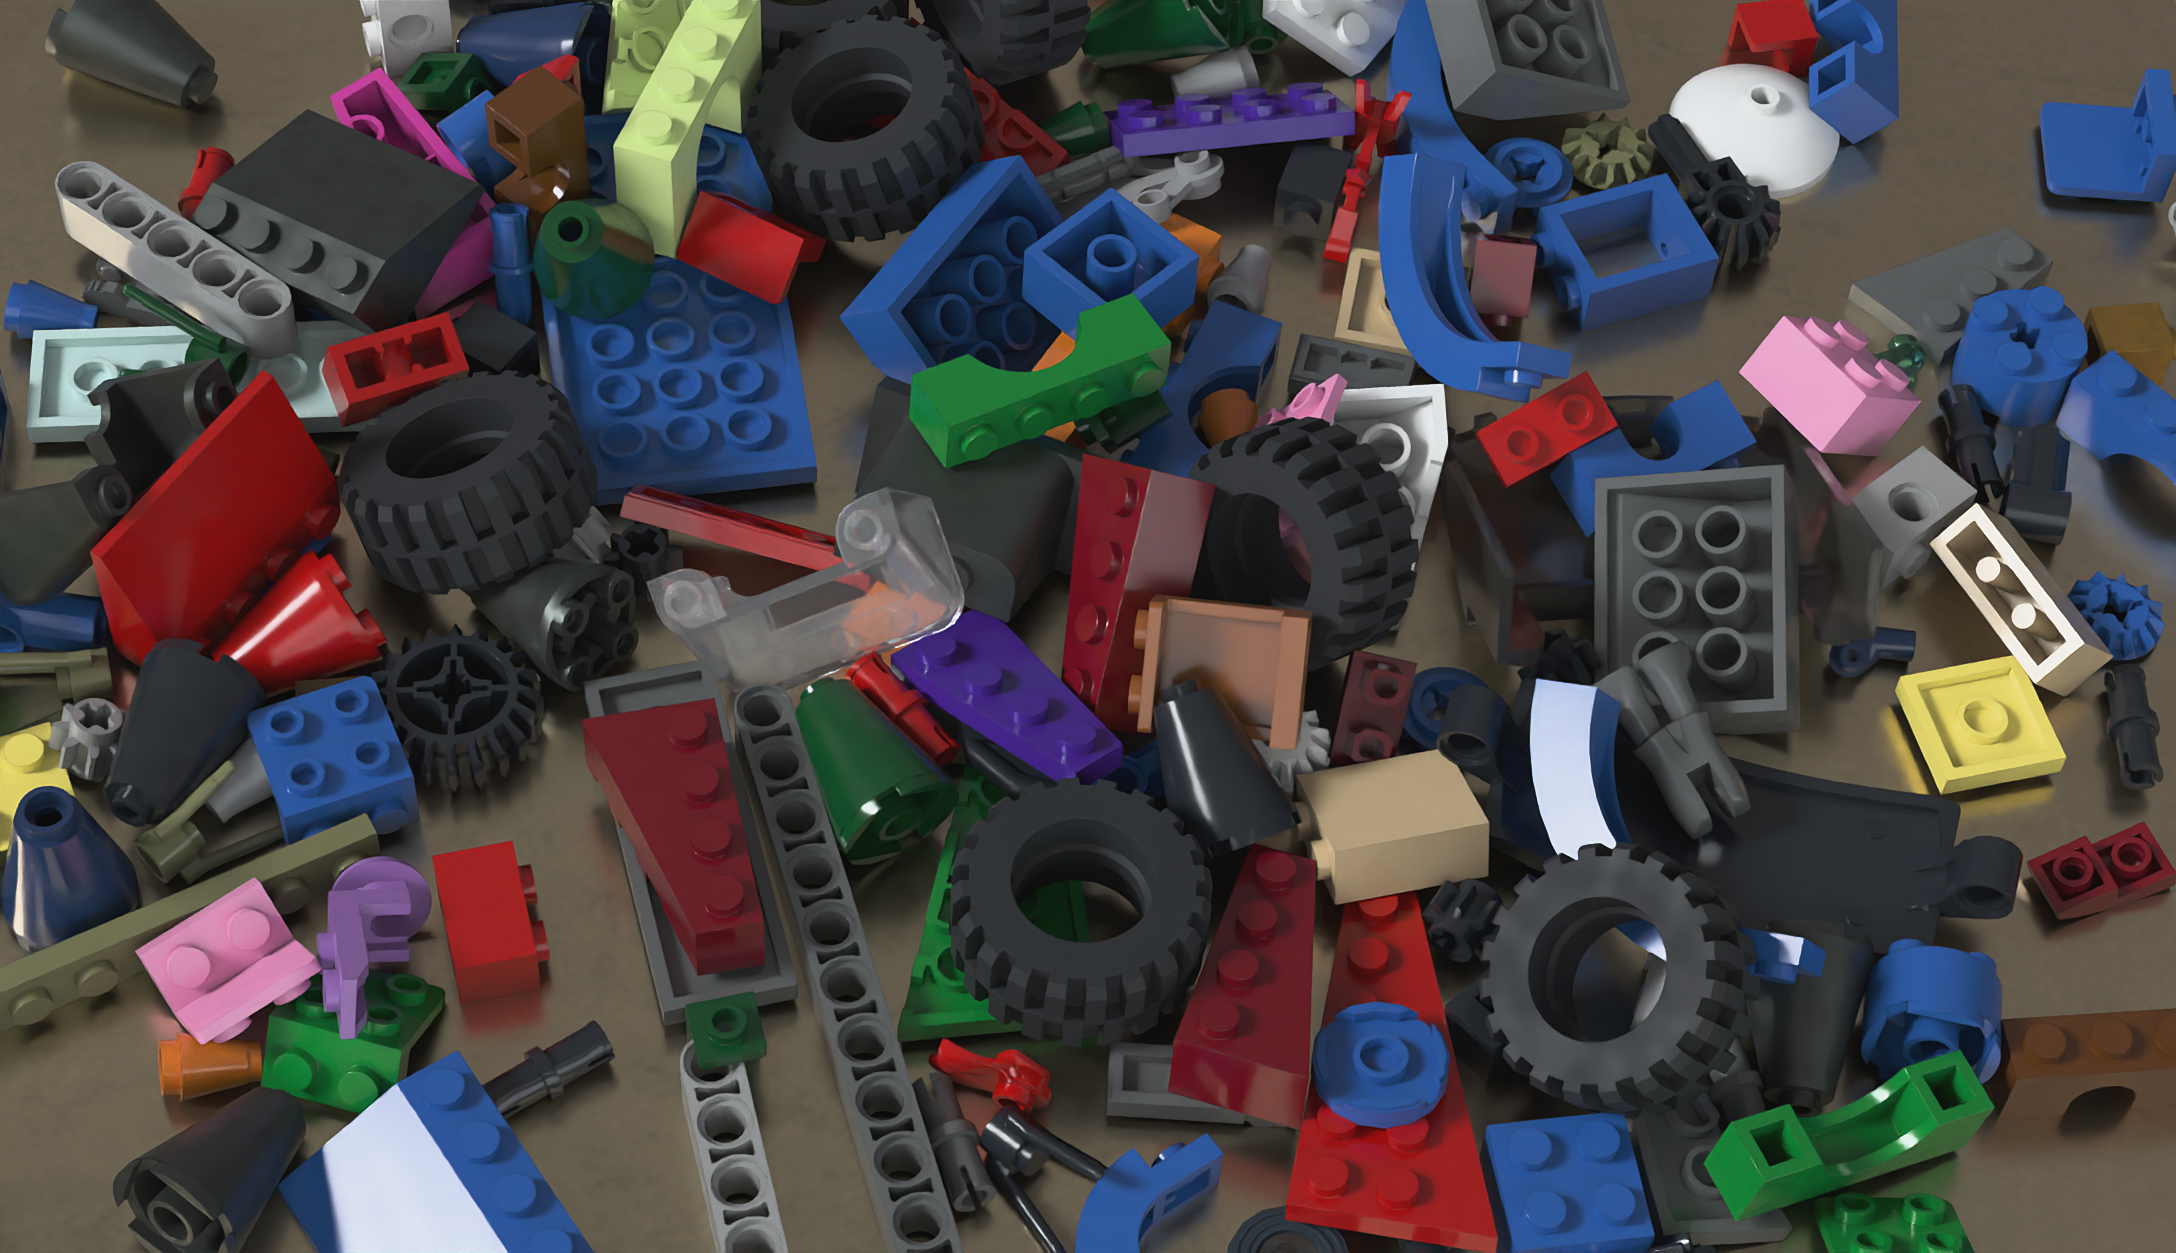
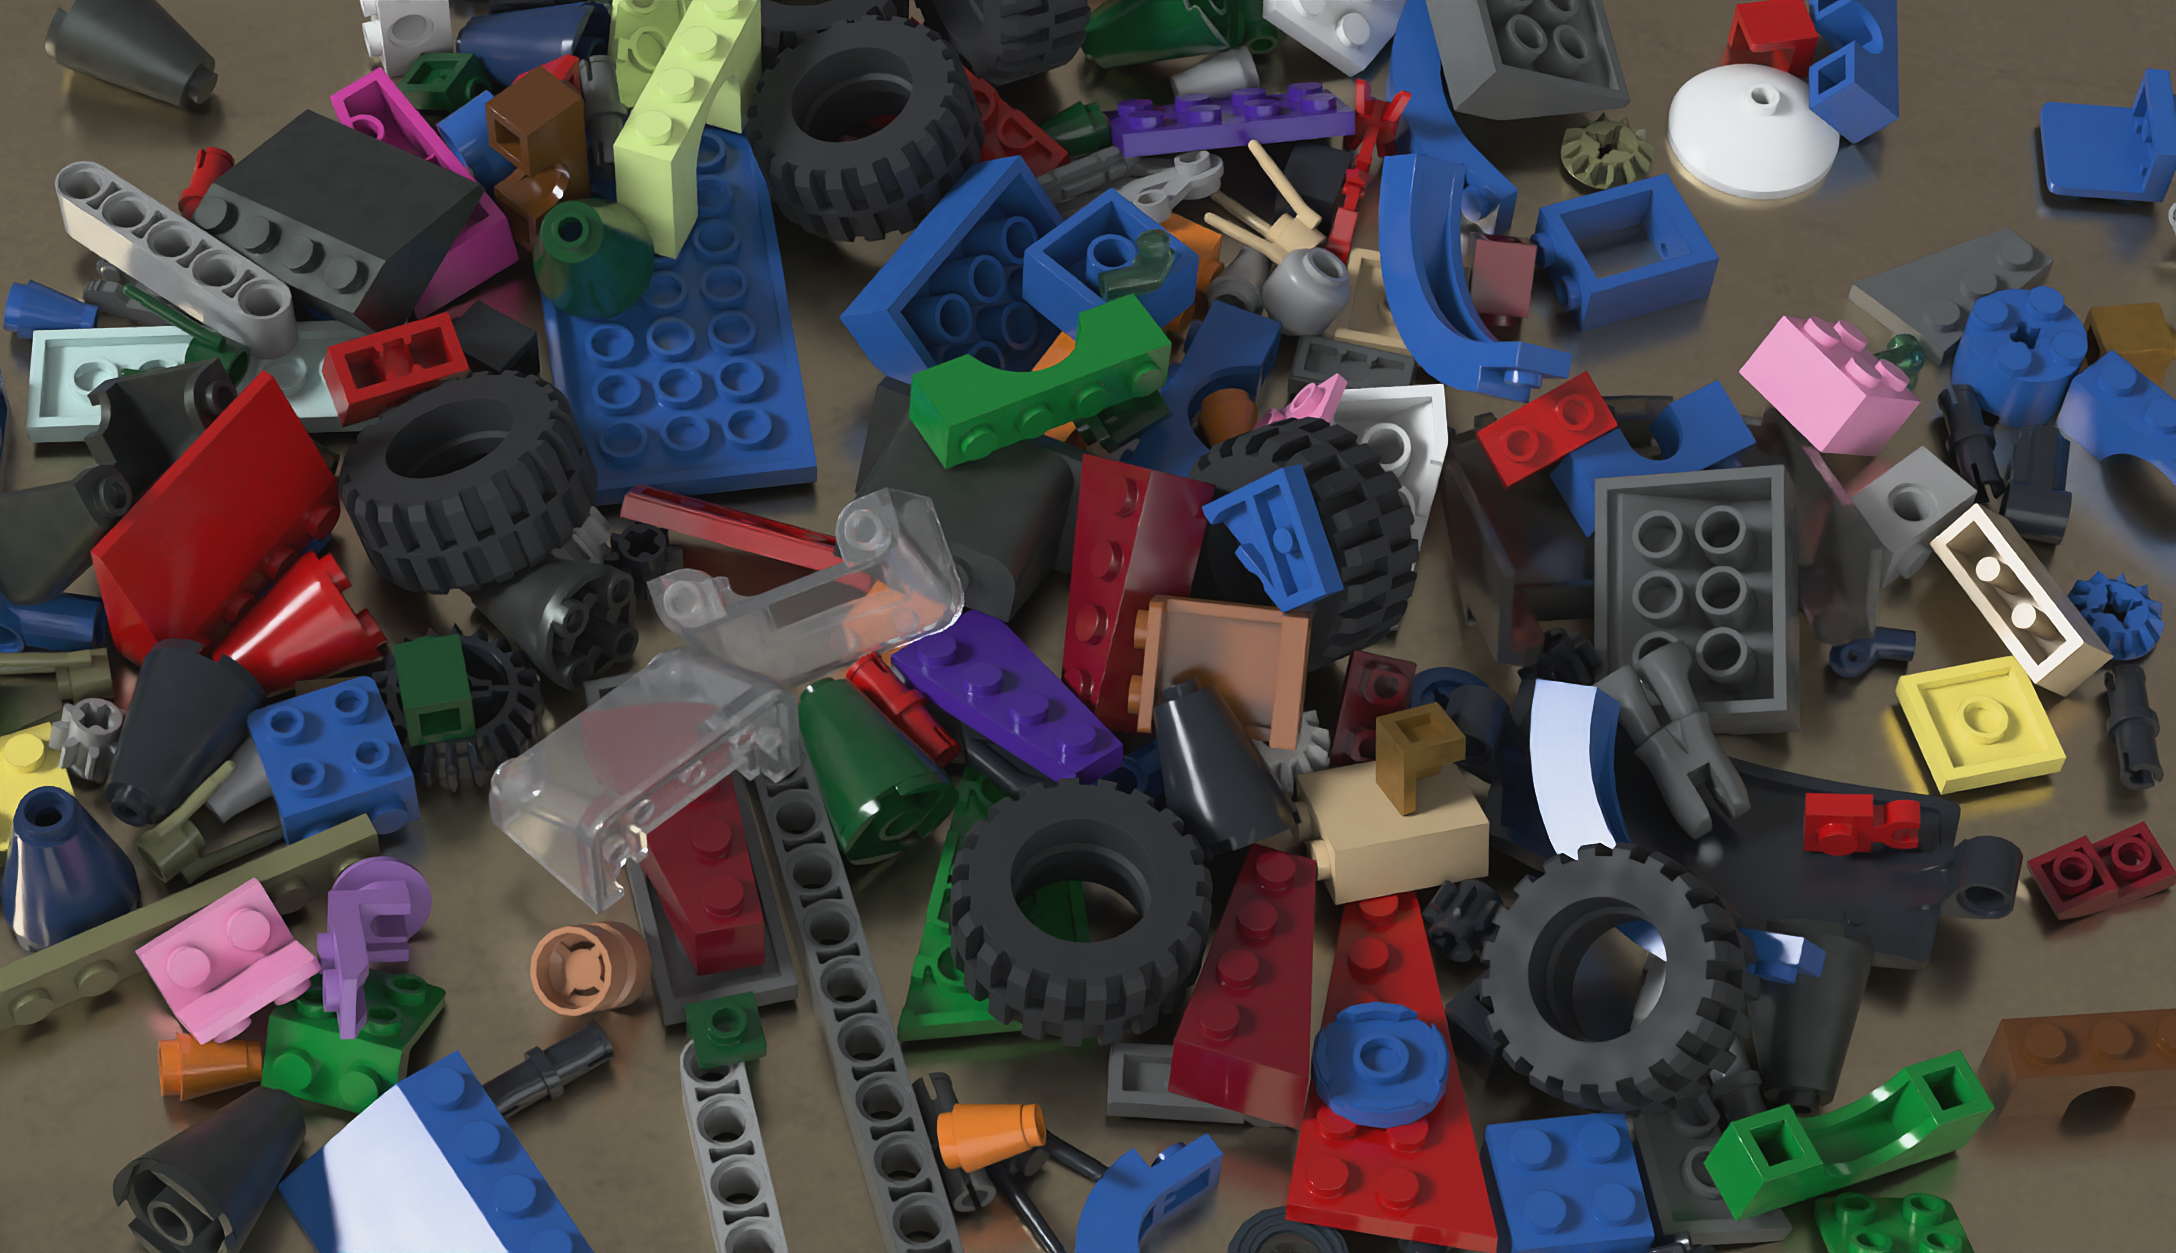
(434, 689): none -> dark green brick
(488, 921): red brick -> none
(511, 260): blue axle -> none
(590, 968): none -> nougat wheel
(603, 111): none -> dark grey pin
(638, 759): none -> clear windscreen
(746, 245): red panel -> none
(988, 1133): none -> orange cone
(1009, 1076): red plate -> none
(1146, 271): none -> clear green arm
(1280, 537): none -> blue wing
(1286, 233): none -> tan plant
(1306, 291): none -> light grey head
(1414, 747): none -> pearl gold panel
(1533, 158): blue gear -> none
(1732, 213): black gear -> none
(1851, 822): none -> red plate
(1931, 1004): blue brick -> none

